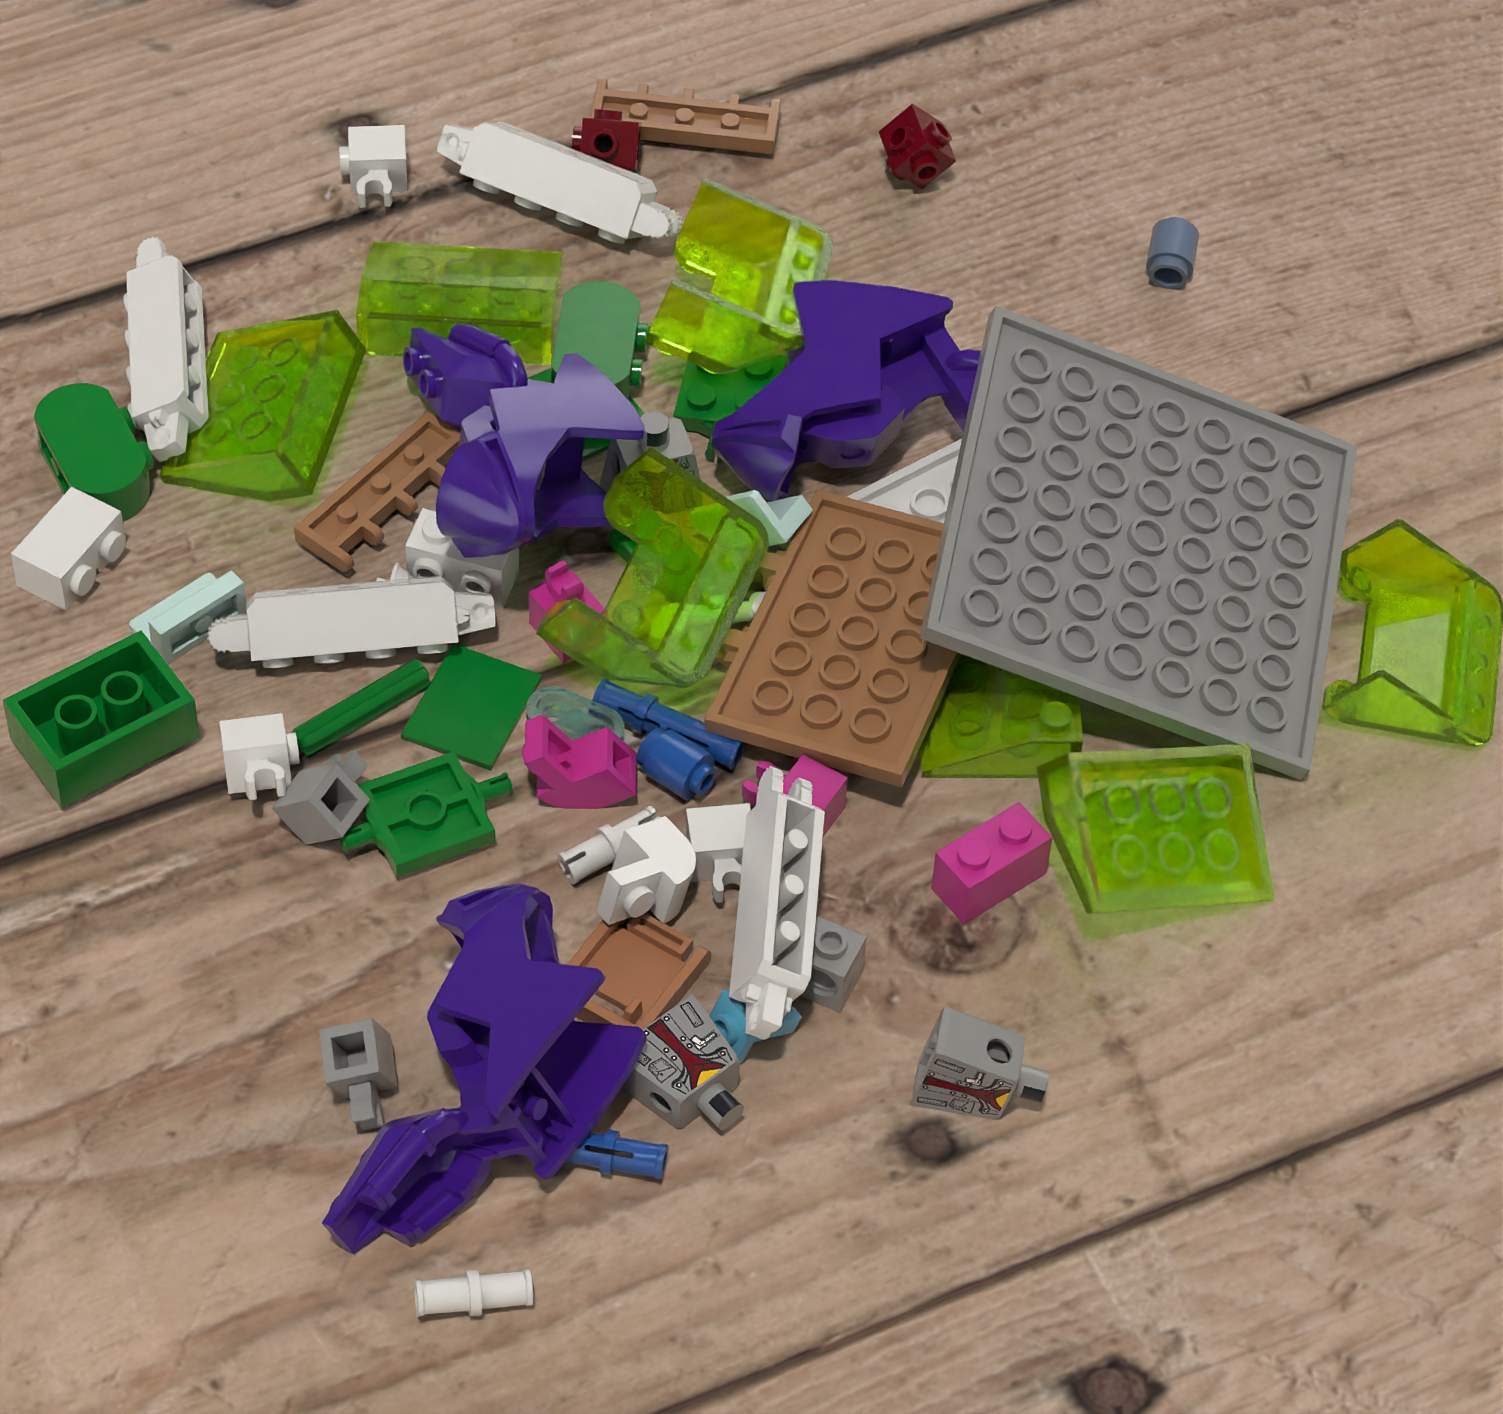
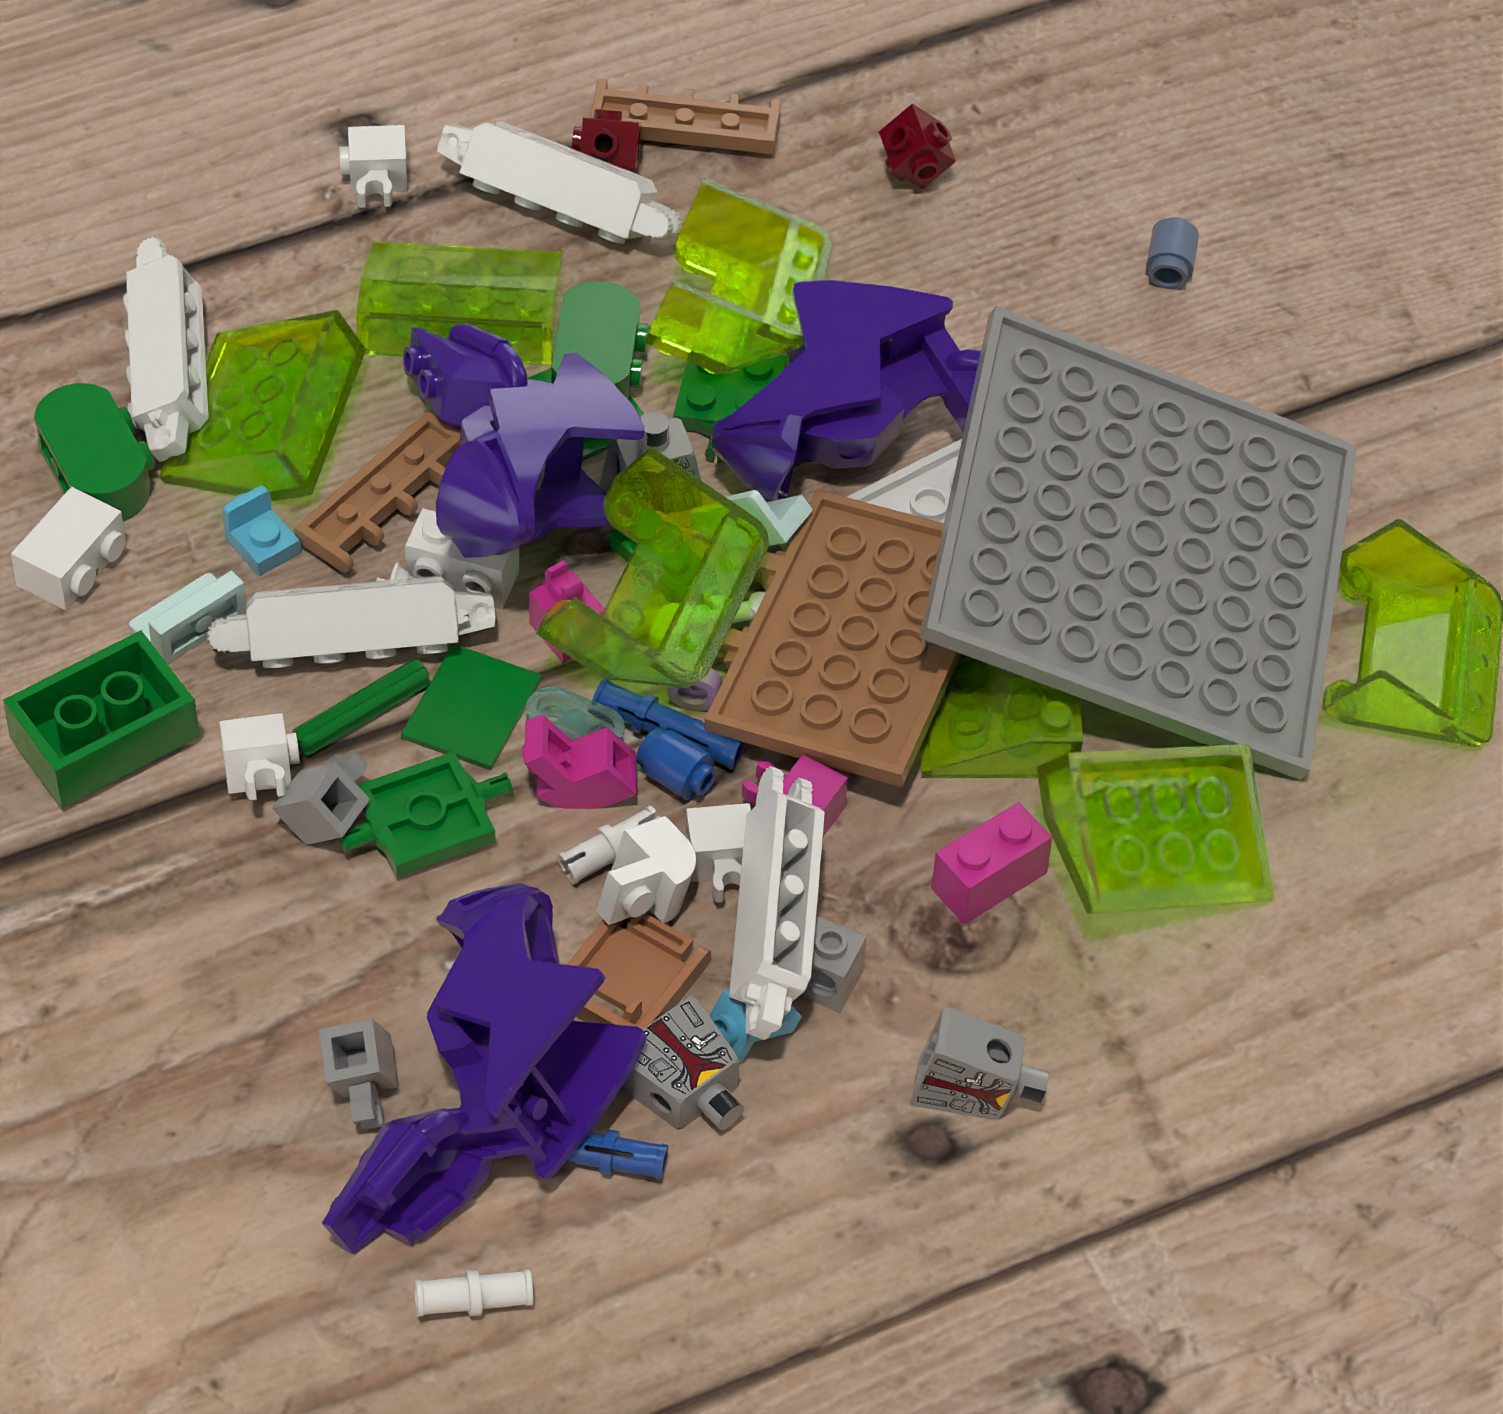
(258, 531): none -> medium azure bracket
(700, 695): none -> lavender tile

